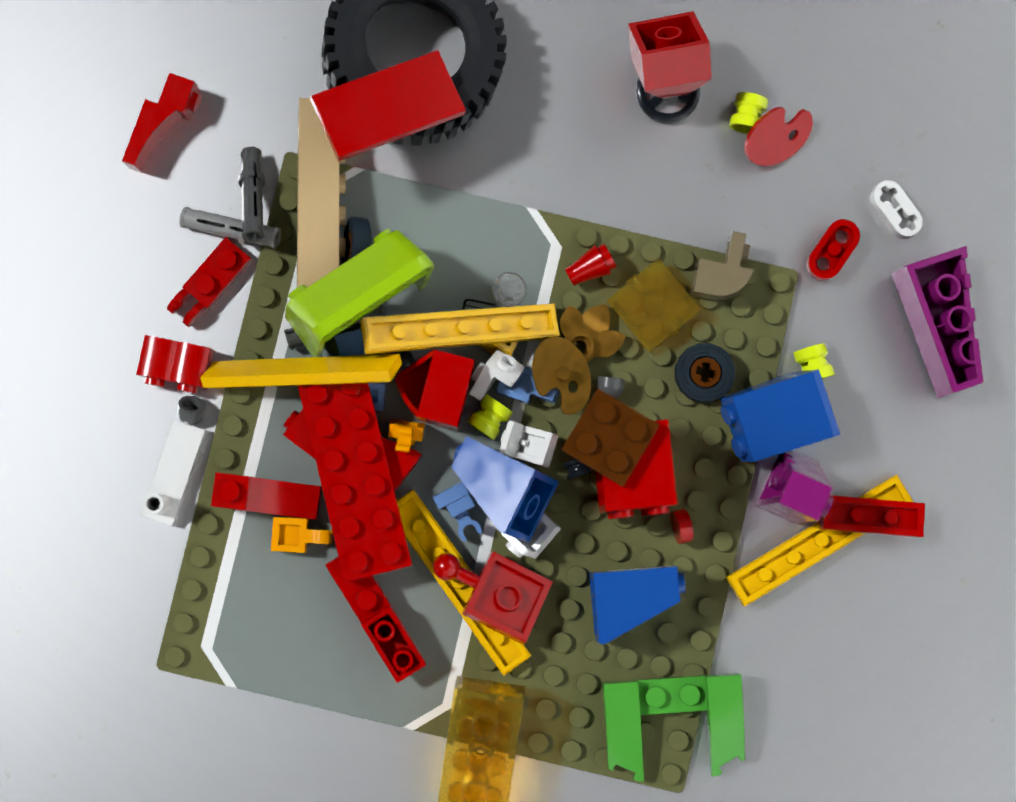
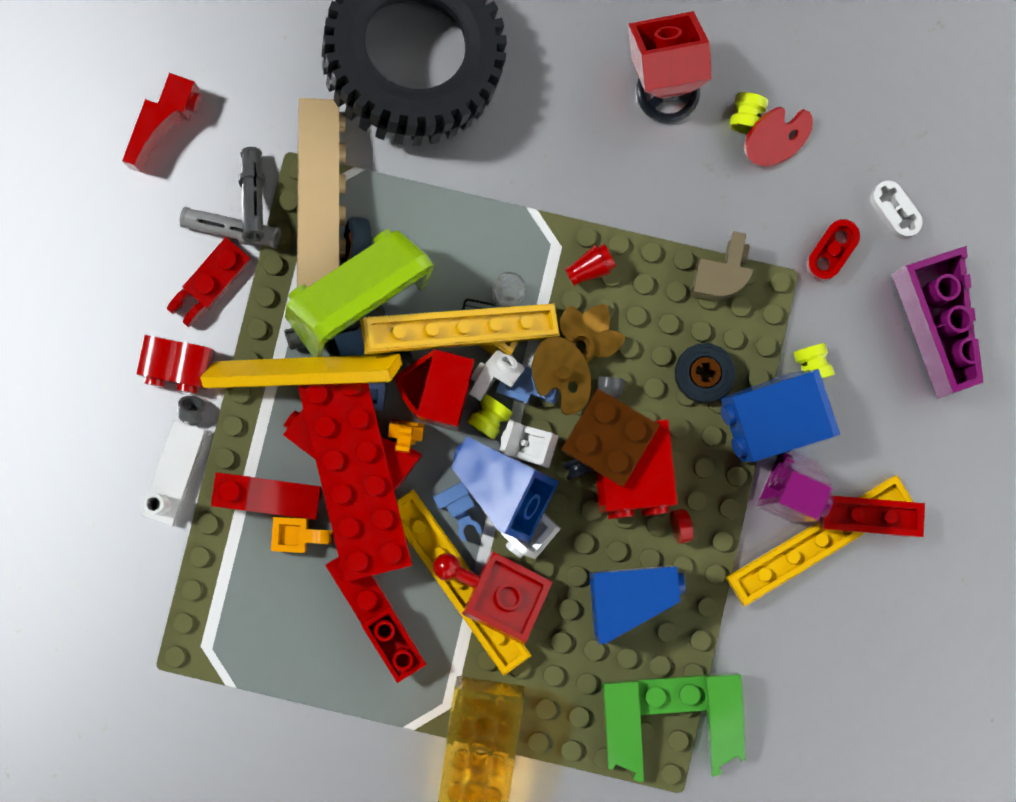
(387, 105): red tile -> none
(653, 305): clear yellow plate -> none

